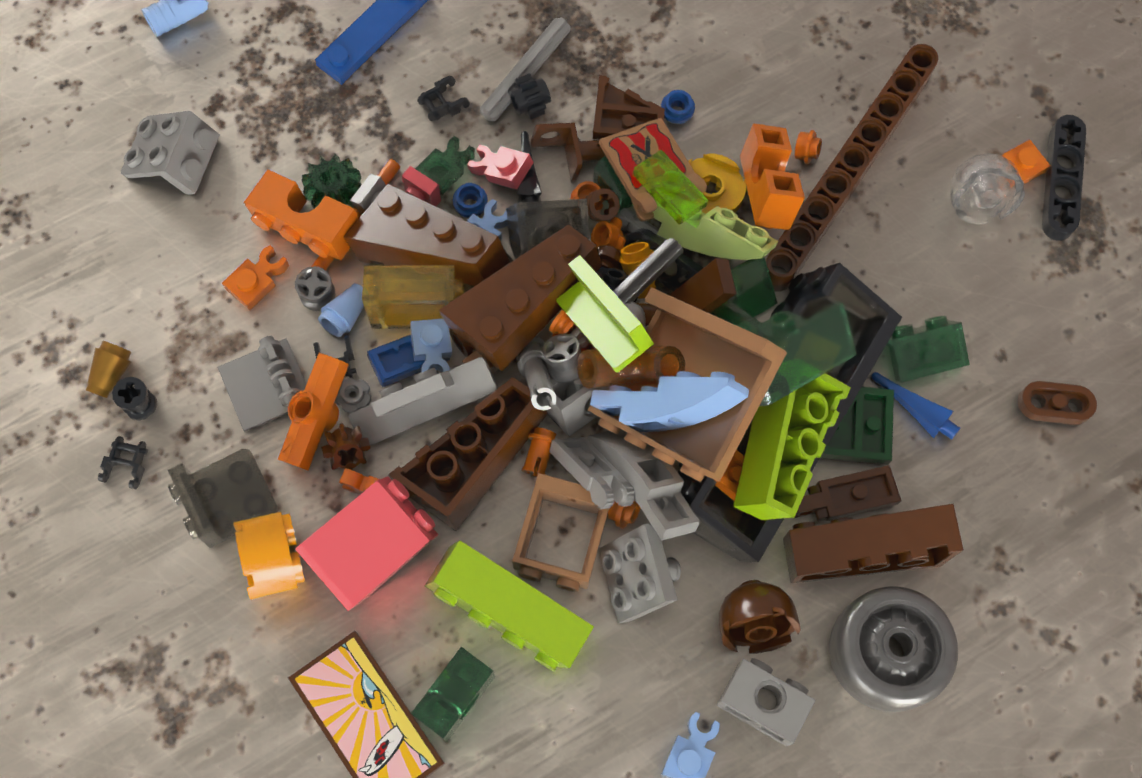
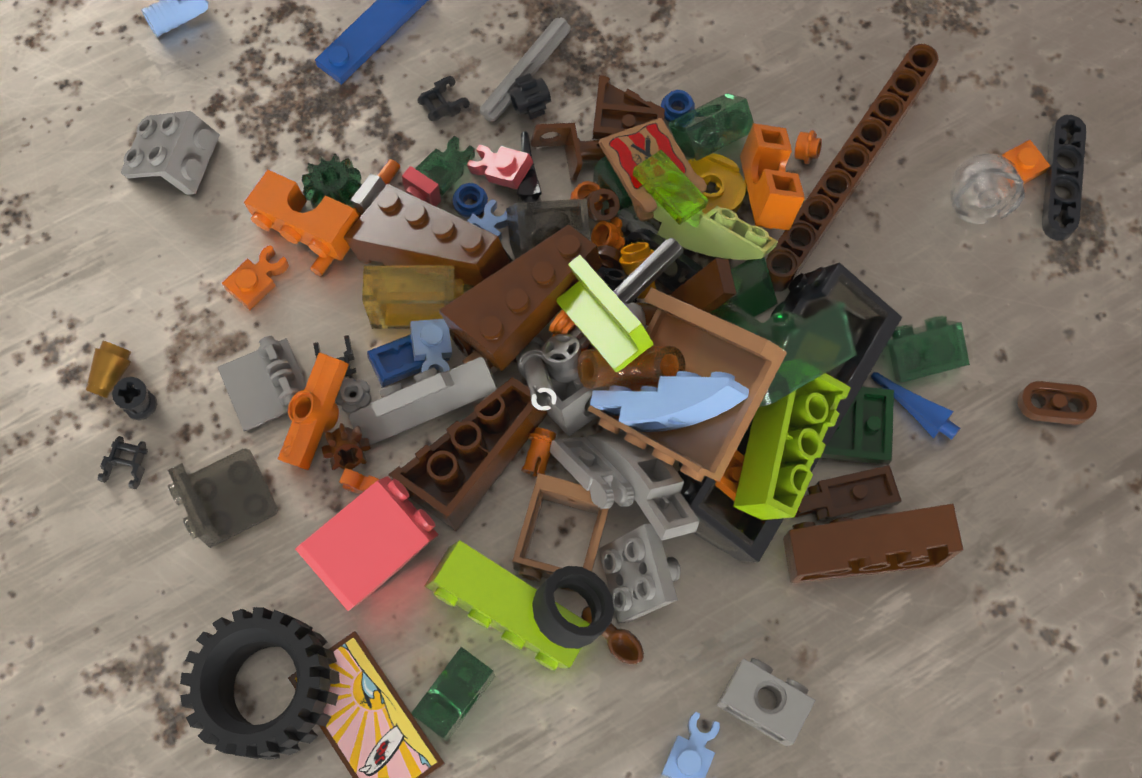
(217, 669): none -> black tyre
(266, 554): light orange brick -> none
(309, 282): flat silver wheel -> none
(342, 311): light blue cone -> none
(588, 586): none -> black tyre
(620, 642): none -> reddish brown piece
(624, 515): orange plate -> none
(712, 126): none -> clear green brick
(757, 617): reddish brown cylinder -> none
(870, 669): flat silver wheel -> none

